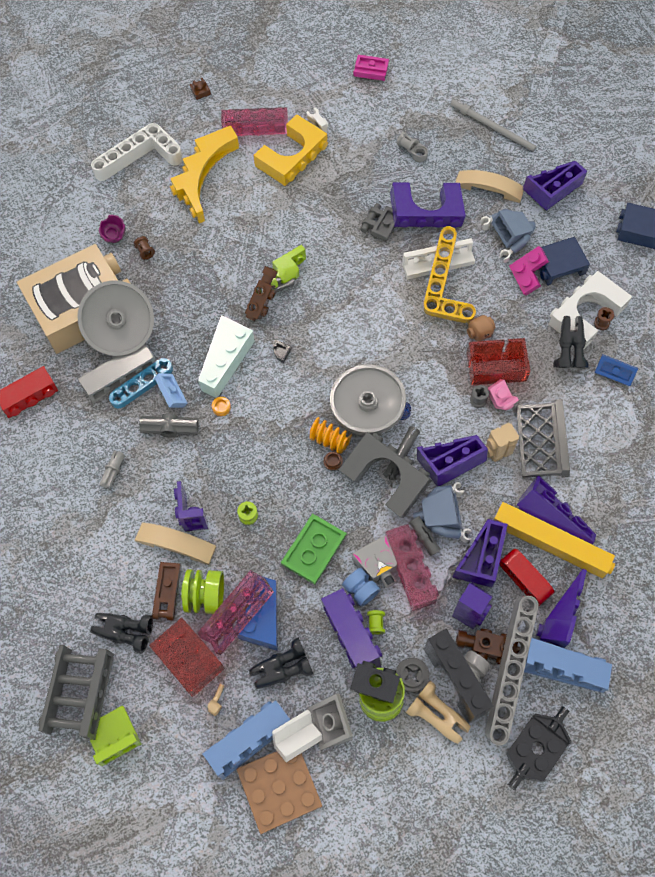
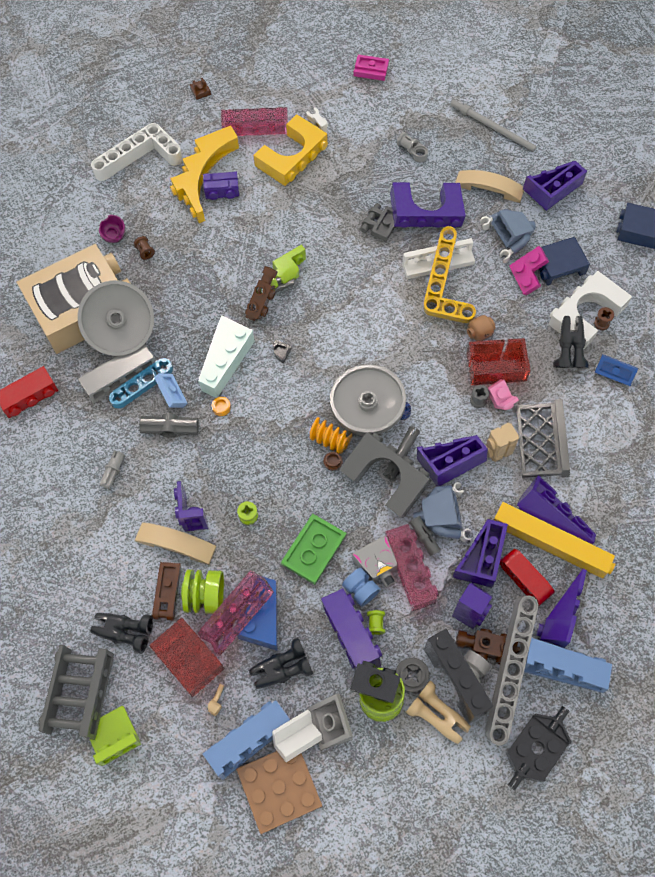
(221, 185): none -> dark purple brick

